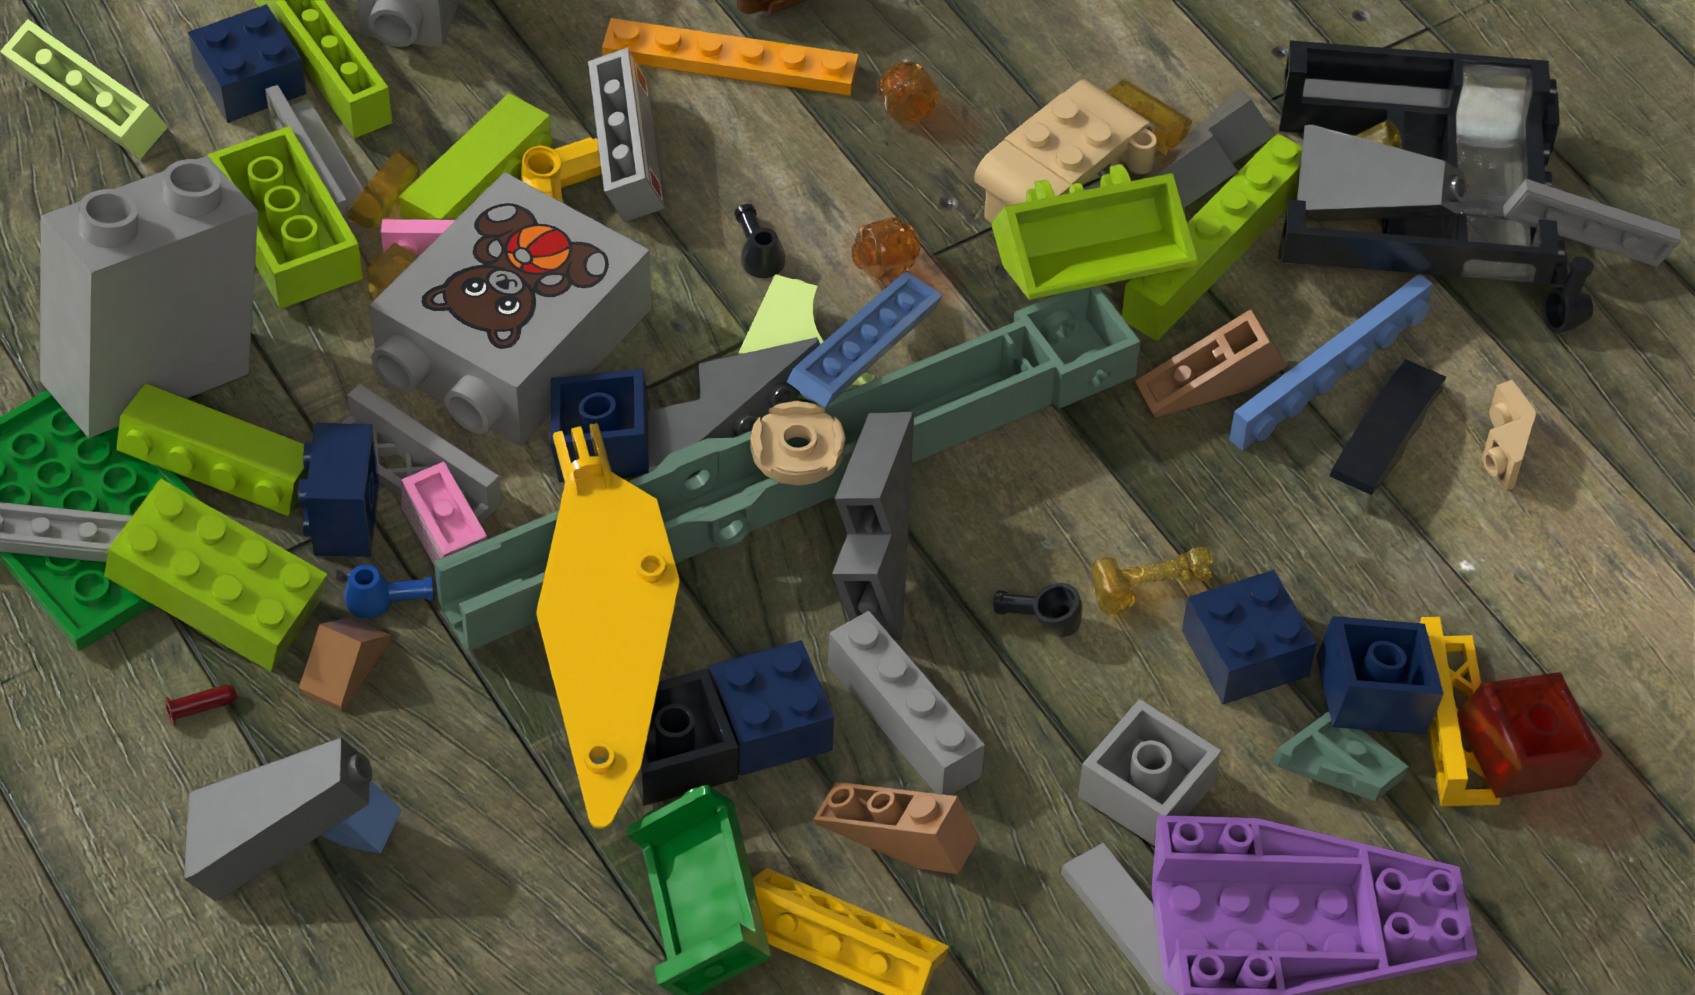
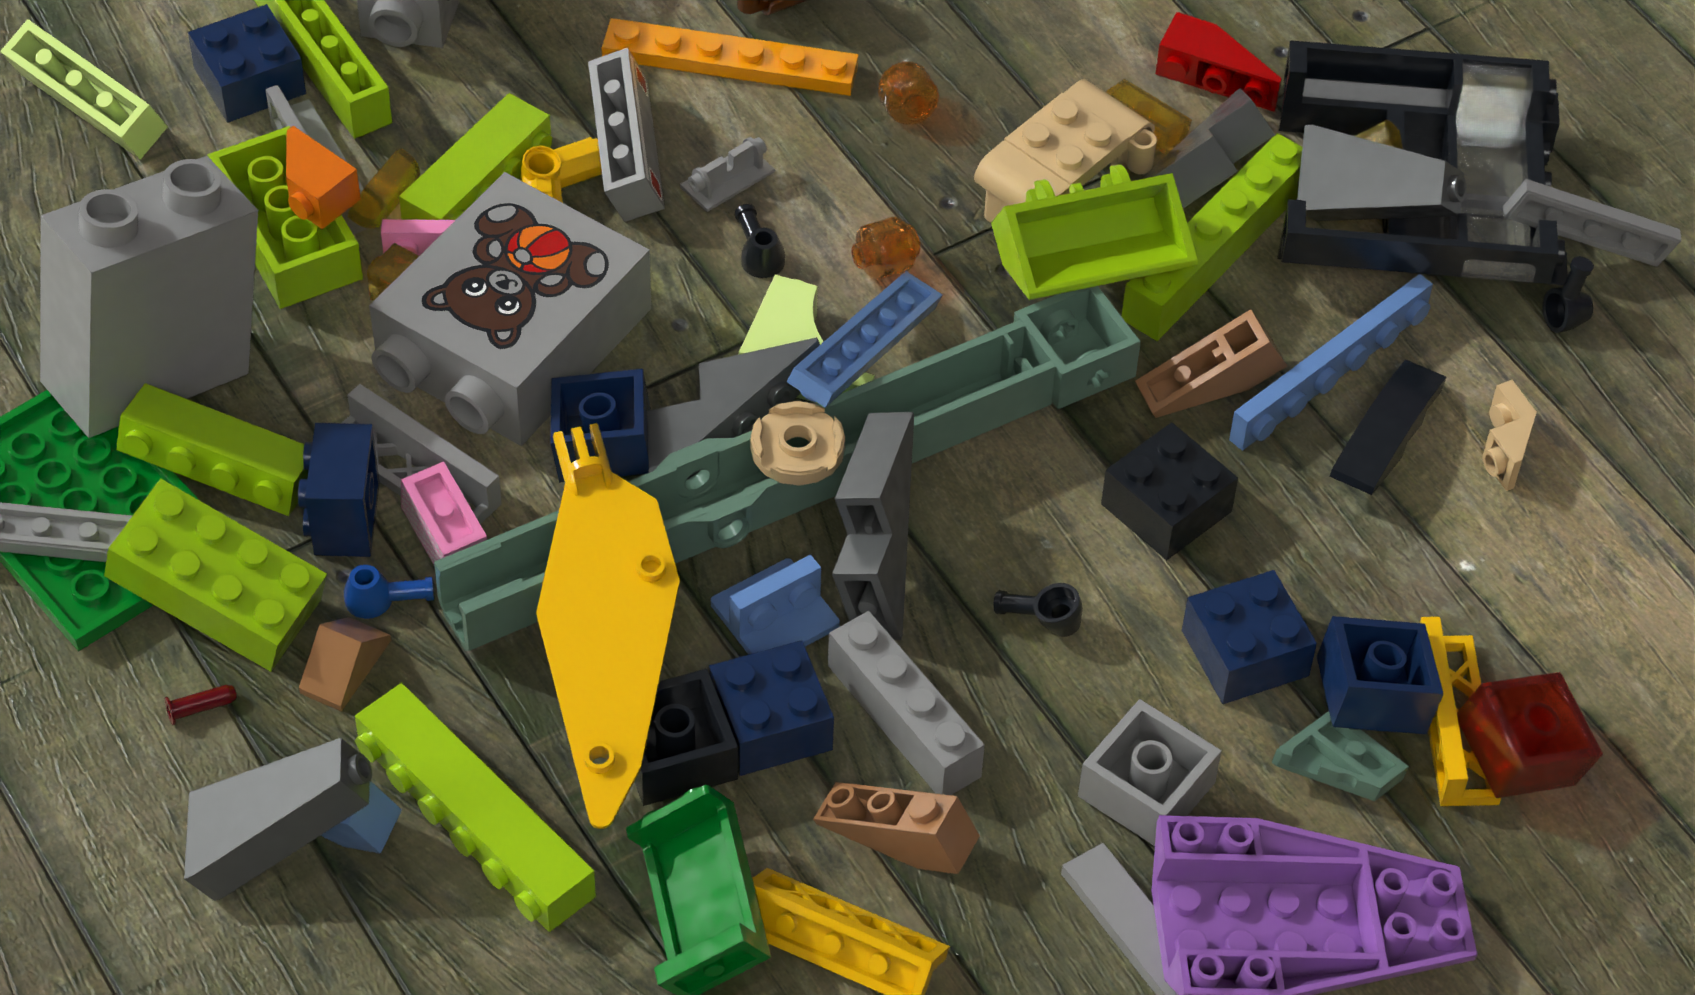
(318, 180): none -> orange slope
(475, 808): none -> lime brick
(728, 175): none -> light grey hinge
(777, 606): none -> medium blue bracket
(1114, 585): clear yellow brick -> none
(1169, 490): none -> black brick
(1214, 61): none -> red slope

